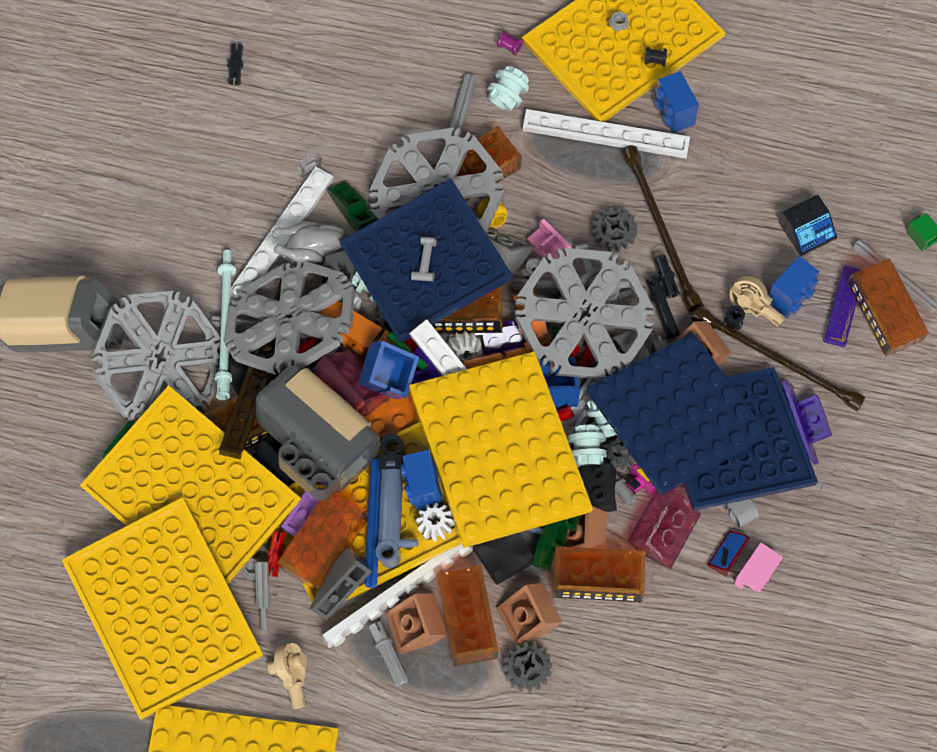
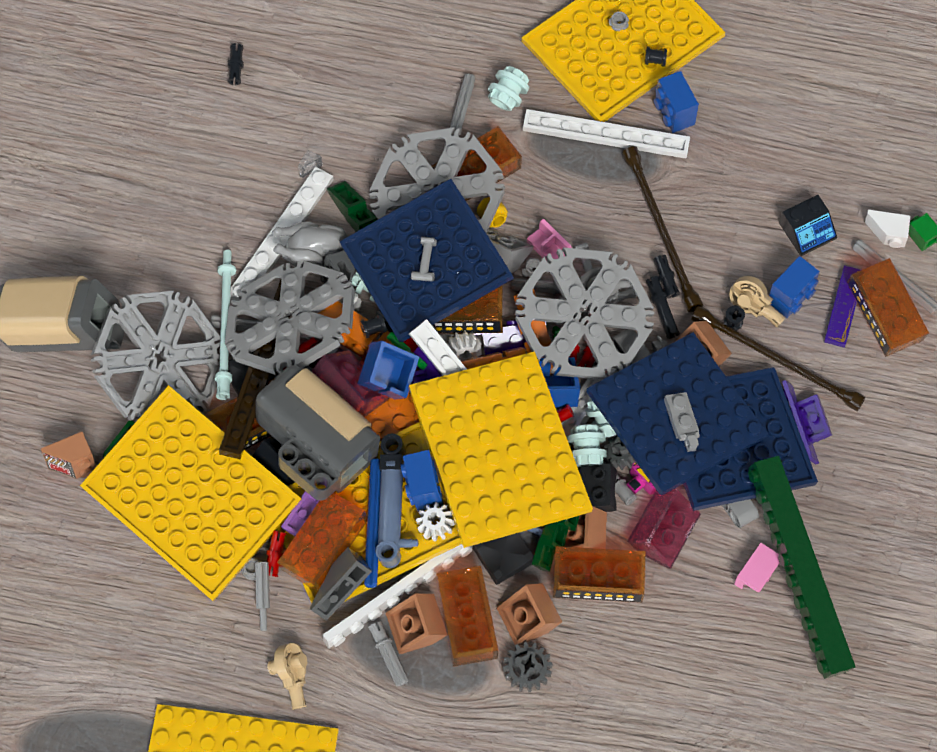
(70, 456): none -> nougat slope
(162, 608): yellow plate -> none
(373, 326): none -> black bush
(510, 43): magenta bush -> none
(615, 231): dark grey gear -> none
(682, 419): none -> light grey hinge
(728, 552): slope -> none
(801, 567): none -> dark green brick
(889, 227): none -> white slope

